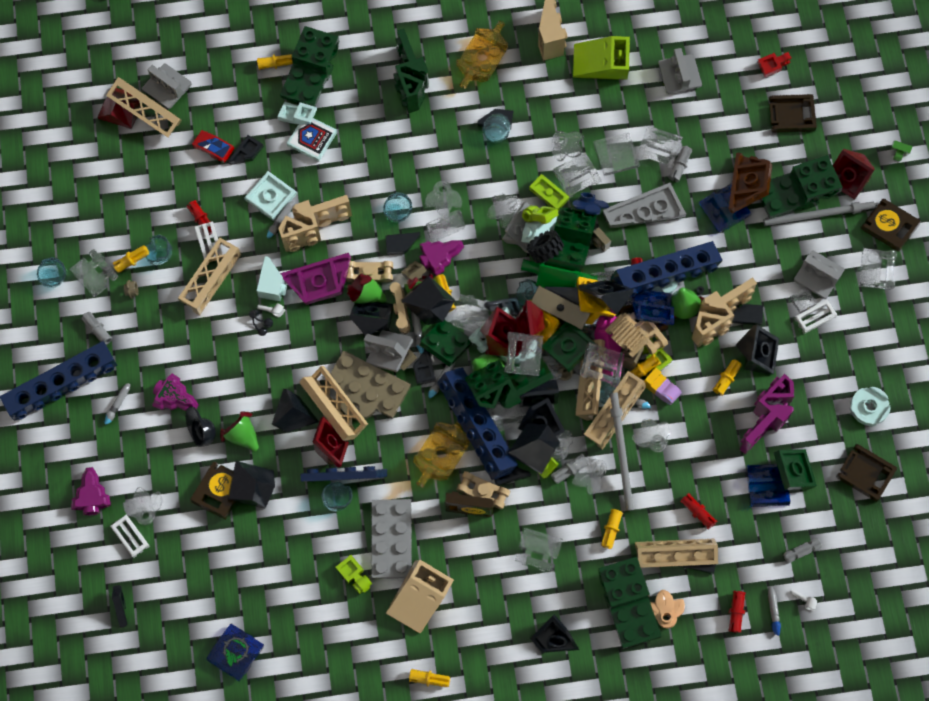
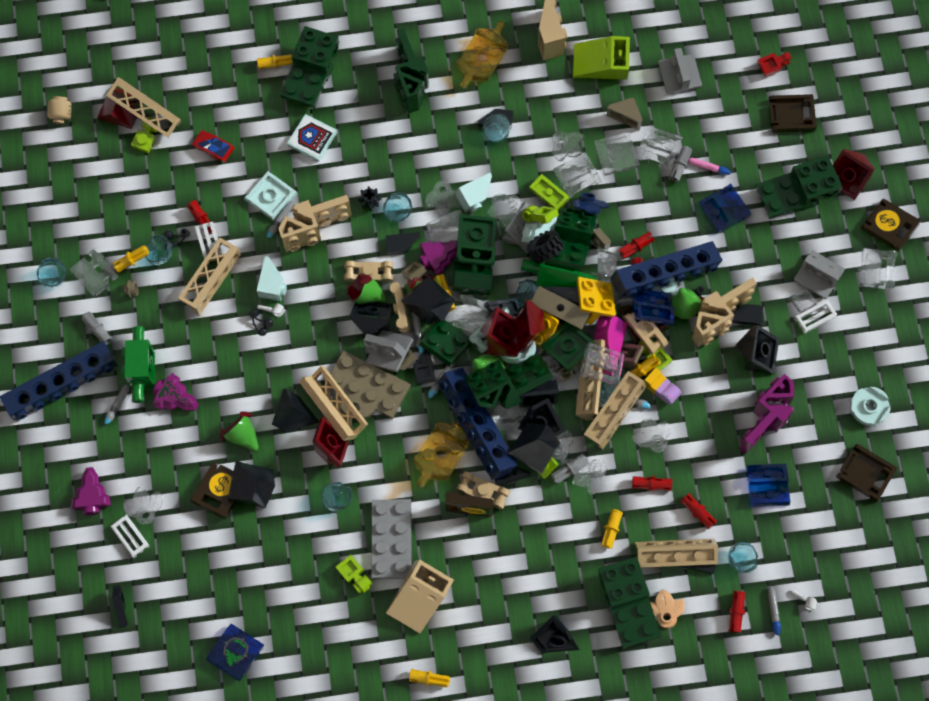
(59, 109): none -> tan head
(139, 364): none -> green brick
(145, 139): none -> lime plate
(166, 85): light grey bracket -> none
(169, 235): none -> black piece
(200, 429): black cap -> none
(246, 151): black tile -> none
(297, 114): light aqua slope -> none
(319, 279): magenta wing -> none
(368, 472): dark blue wing -> none
(369, 193): none -> black gear
(474, 193): none -> light aqua slope
(474, 254): none -> dark green piece
(530, 354): clear plate -> none
(541, 544): clear plate -> none
(606, 264): none -> clear slope
(607, 294): black slope -> none
(616, 413): light grey bar -> none
(626, 112): none -> dark tan slope
(627, 335): tan brick -> none
(636, 245): none -> red axle
(645, 208): light grey wing -> none
(651, 483): none -> red pin
(709, 166): none -> bright pink piece
(727, 377): yellow axle -> none
(742, 557): none -> clear light blue hair
(749, 181): reddish brown wing -> none
(795, 469): dark green plate -> none
(802, 550): light grey axle -> none
(855, 207): light grey bar -> none
(900, 149): bright green tile -> none

